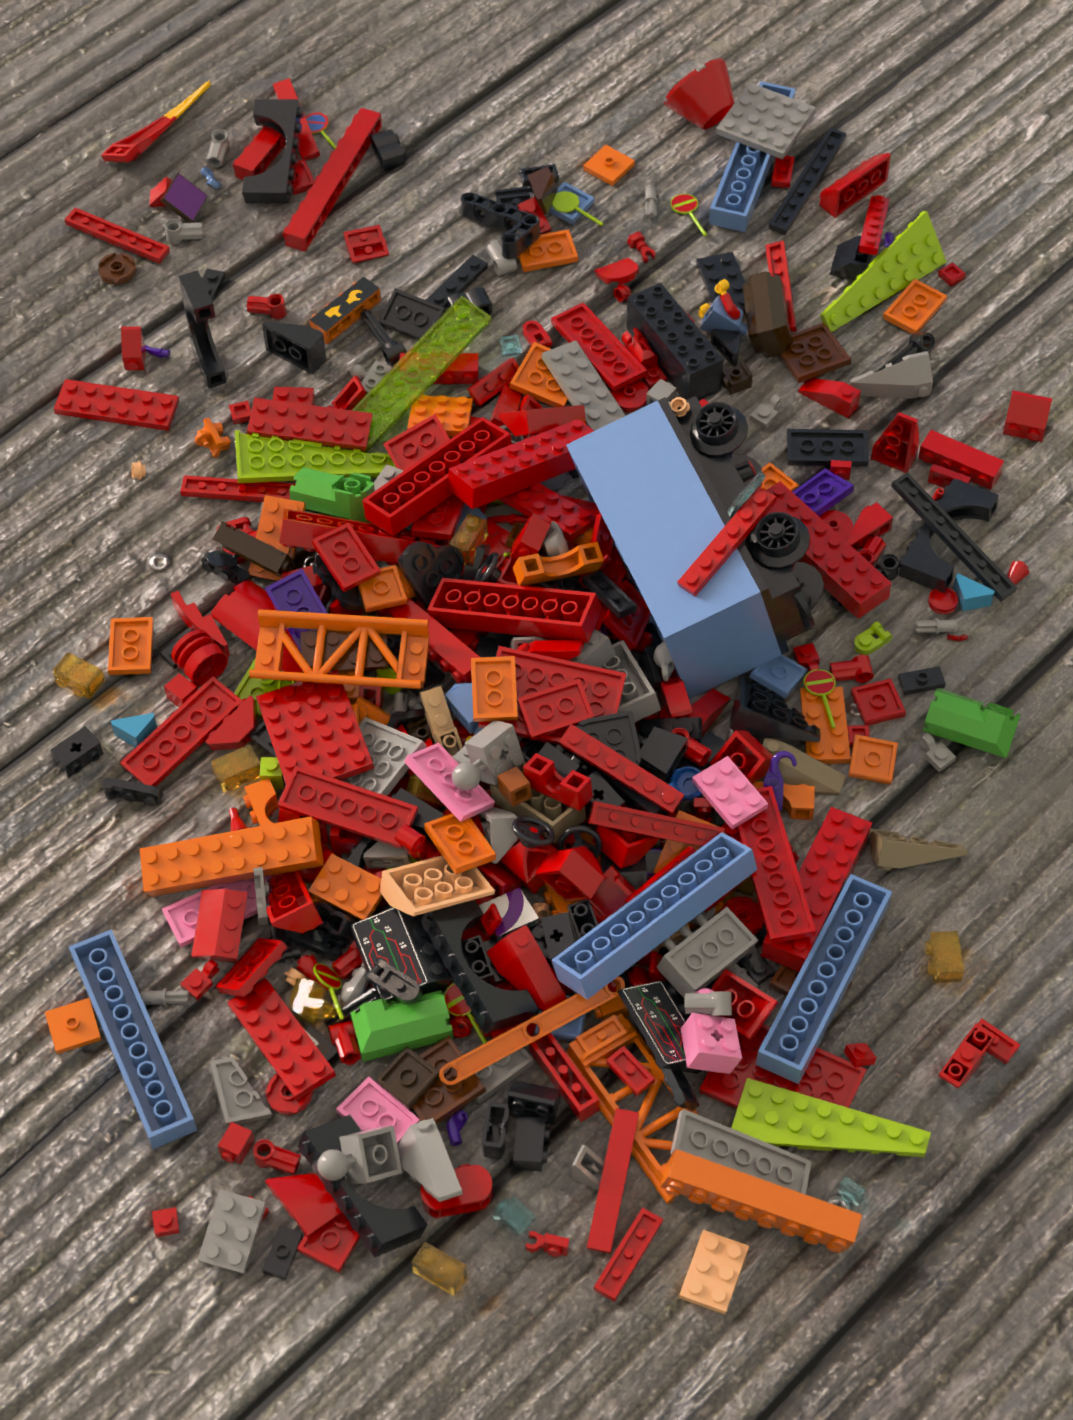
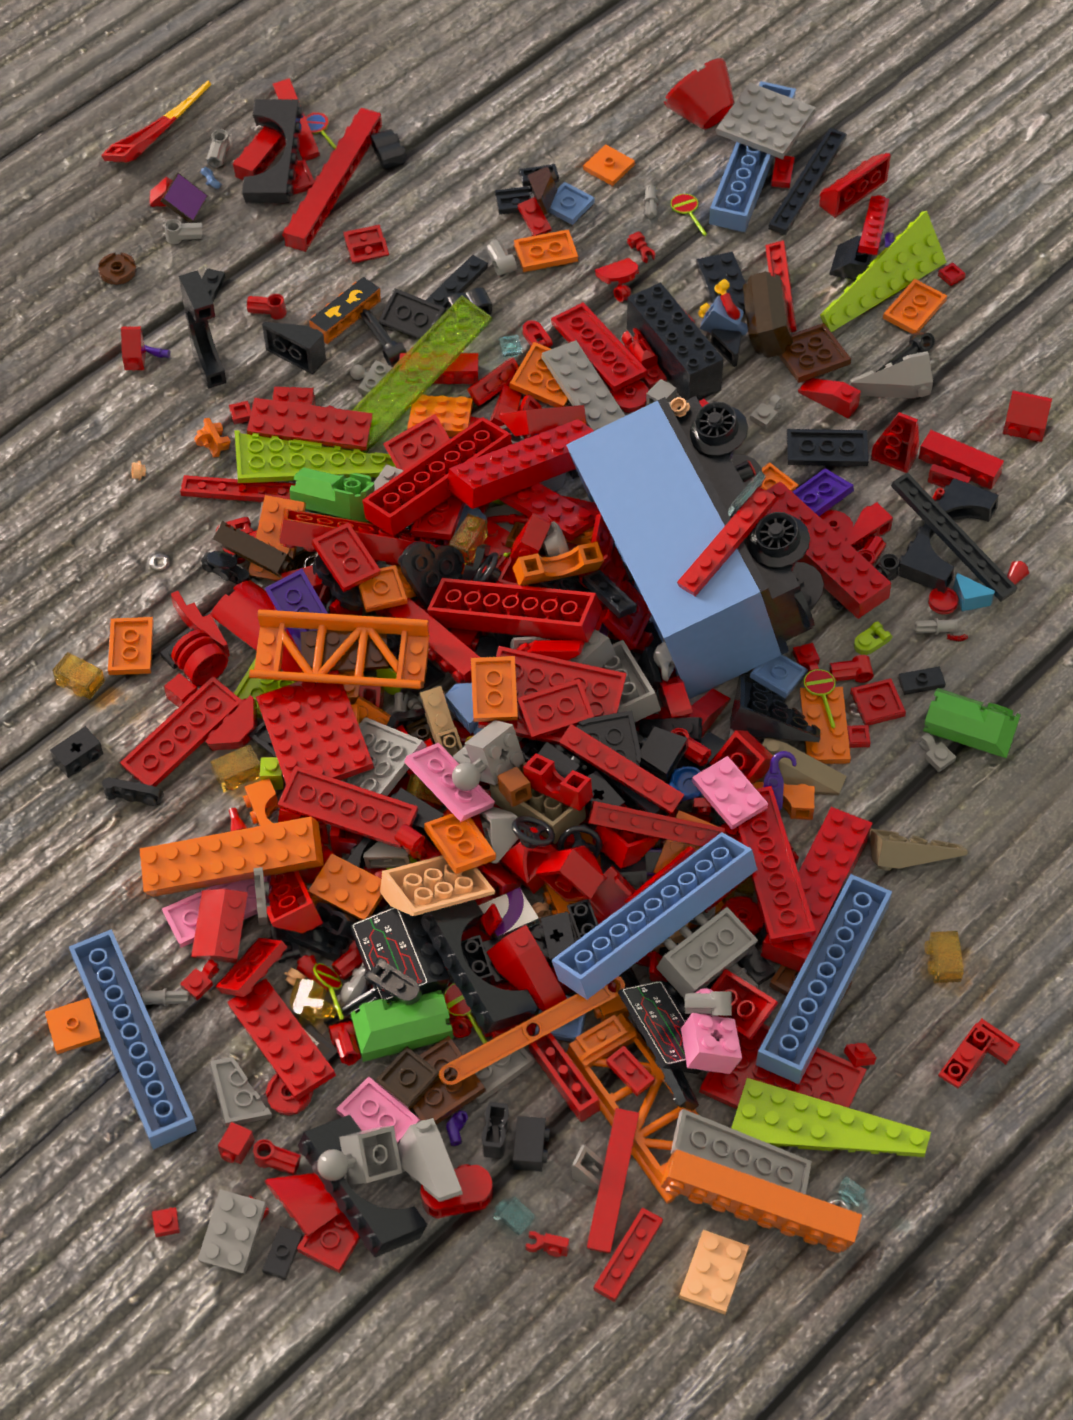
(116, 404): red plate -> none
(117, 235): red plate -> none
(134, 728): dark azure slope -> none
(350, 395): red slope -> none
(439, 1268): clear yellow brick -> none
(520, 226): black beam -> none
(533, 1101): black slope -> none
(568, 202): lime piece -> none
(639, 976): red piece -> none
(737, 378): dark brown brick -> none
(841, 468): red plate -> none
(873, 759): orange plate -> none

